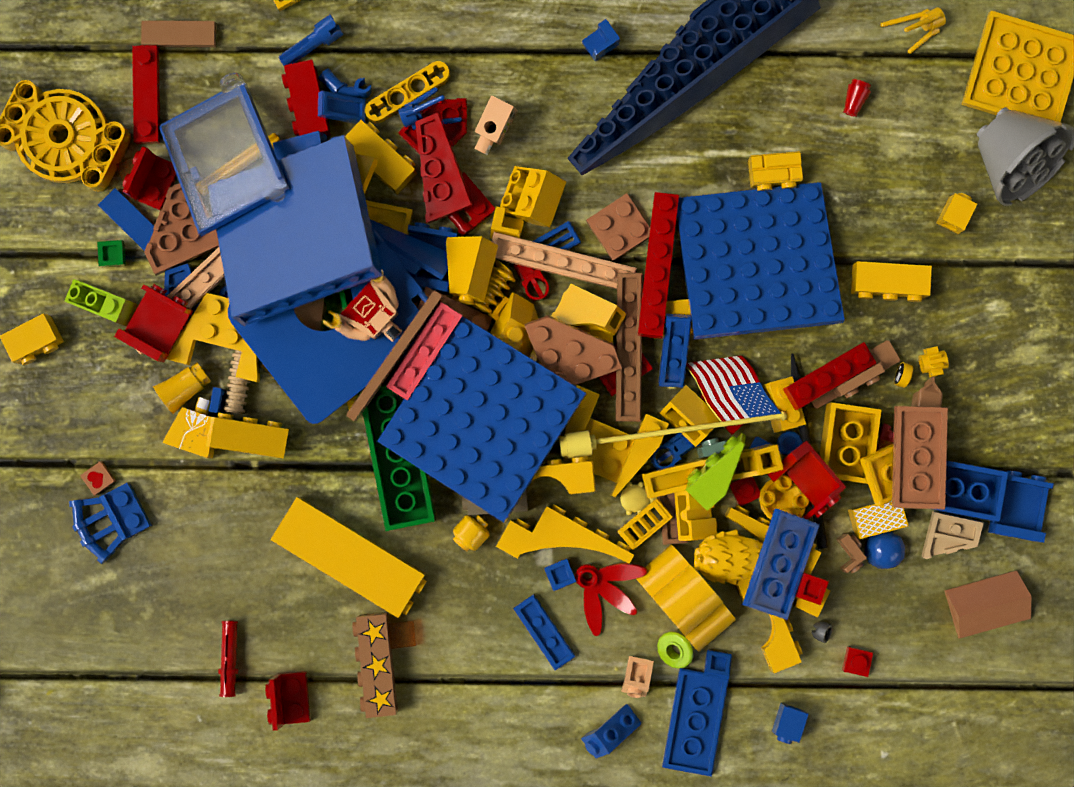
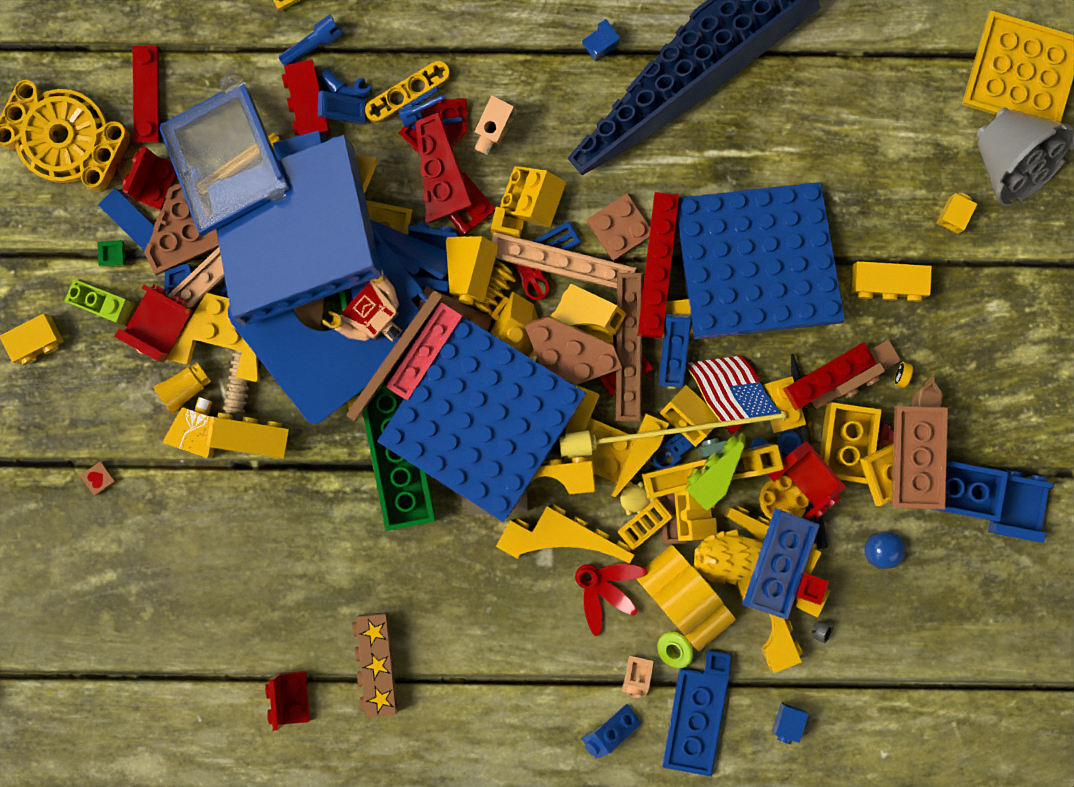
(123, 511): blue plate -> none
(178, 33): medium nougat tile -> none
(217, 400): blue tile -> none
(228, 659): red pin -> none
(349, 557): yellow brick -> none
(391, 167): yellow brick -> none
(402, 634): clear orange tile -> none
(471, 532): yellow head -> none
(544, 632): blue tile -> none
(560, 574): blue plate -> none
(744, 490): red plate -> none
(775, 170): yellow brick -> none
(852, 547): medium nougat bracket -> none
(856, 96): red cone -> none
(857, 661): red plate -> none
(876, 519): yellow panel -> none
(929, 20): yellow plant -> none
(933, 361): yellow gear -> none
(950, 533): tan wing -> none
(989, 604): nougat slope -> none

